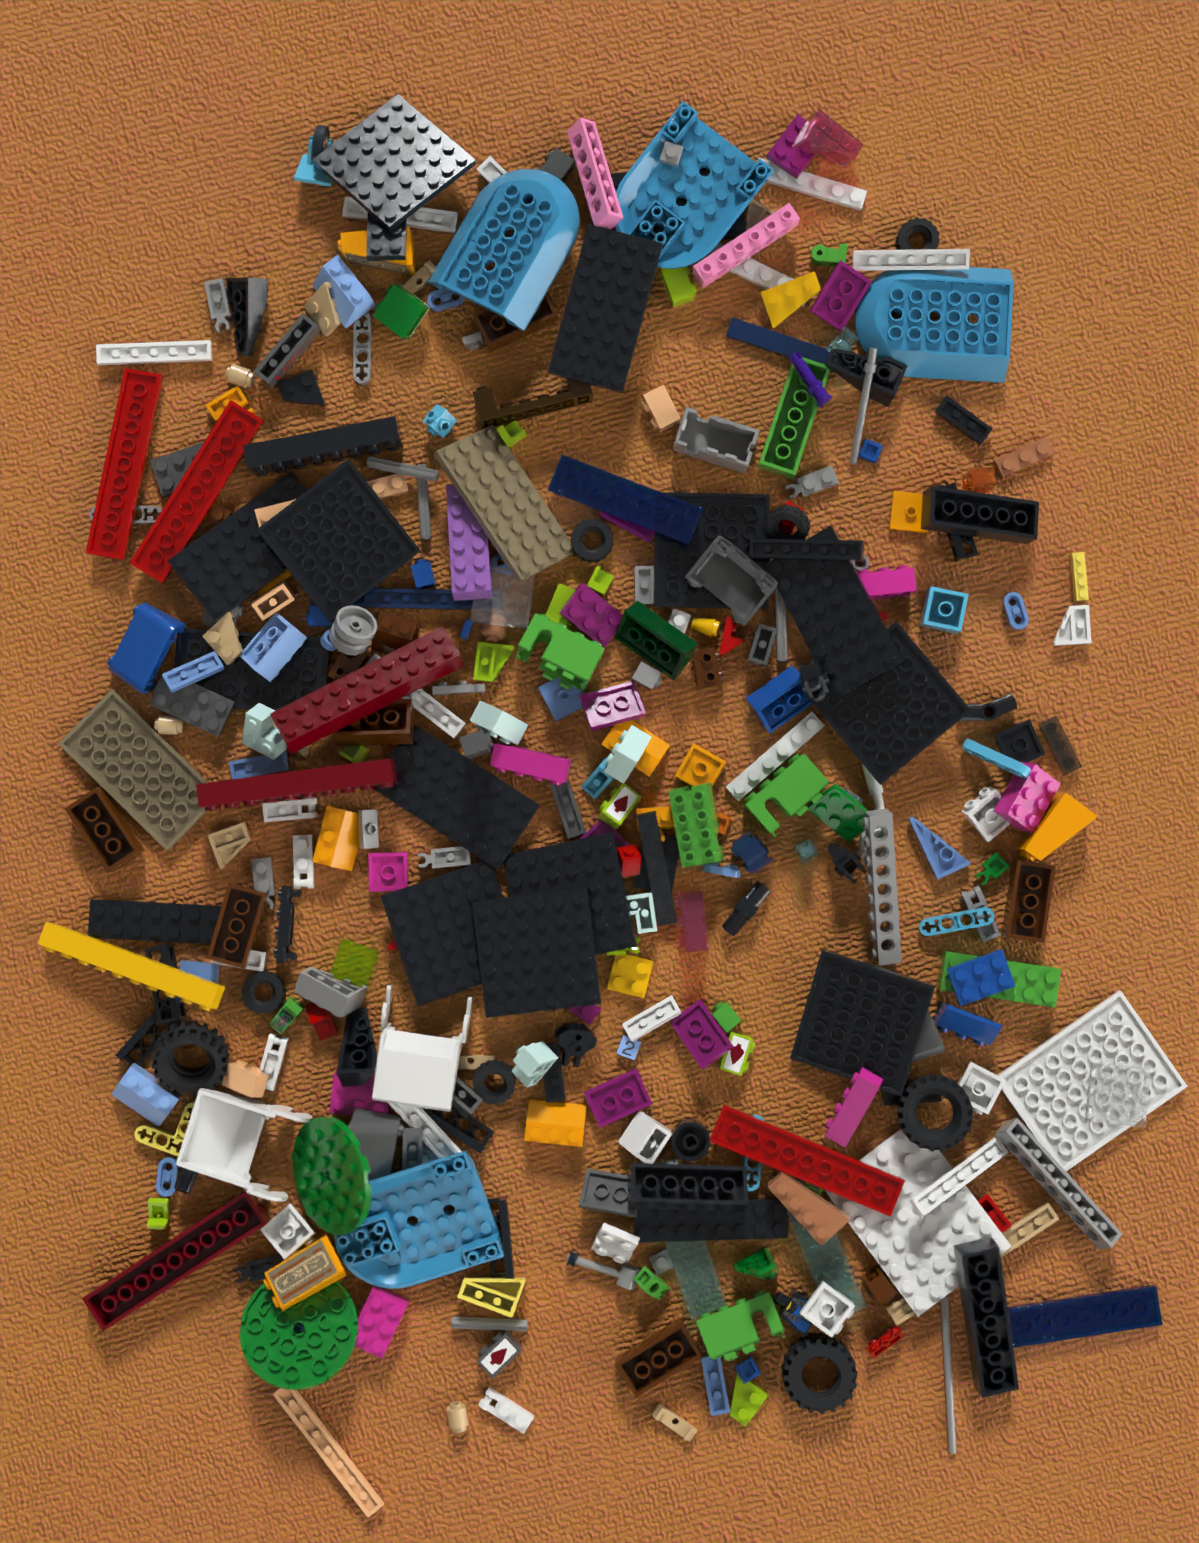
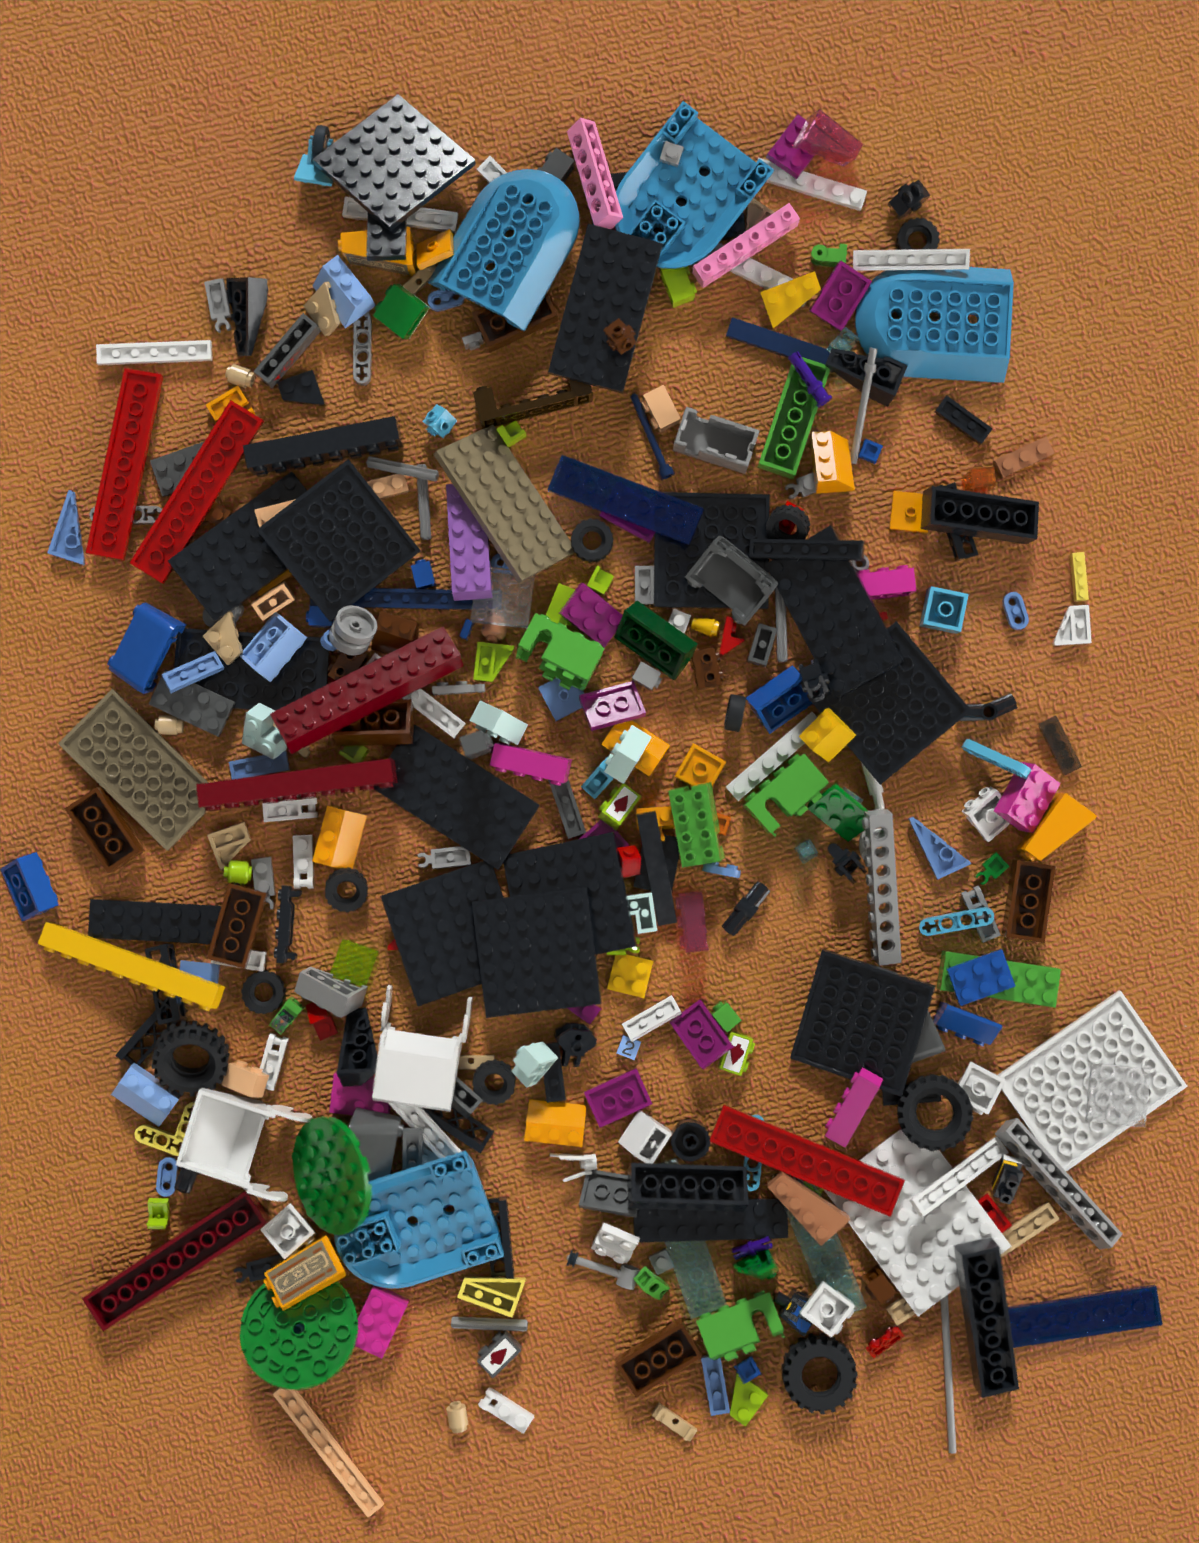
(29, 886): none -> blue slope
(67, 536): none -> medium blue wing
(238, 872): none -> lime head
(346, 904): none -> black tyre
(368, 829): light grey plate -> none
(387, 871): dark pink plate -> none
(435, 249): none -> light orange plate
(586, 1162): none -> white plant
(620, 336): none -> reddish brown brick
(665, 470): none -> dark blue piece
(734, 713): none -> black tyre
(751, 851): dark blue brick -> none
(752, 1248): none -> dark purple pin
(827, 735): none -> yellow slope
(831, 462): none -> light orange slope
(909, 198): none -> black hinge
(1007, 1179): none -> black hips
(1020, 742): black plate -> none

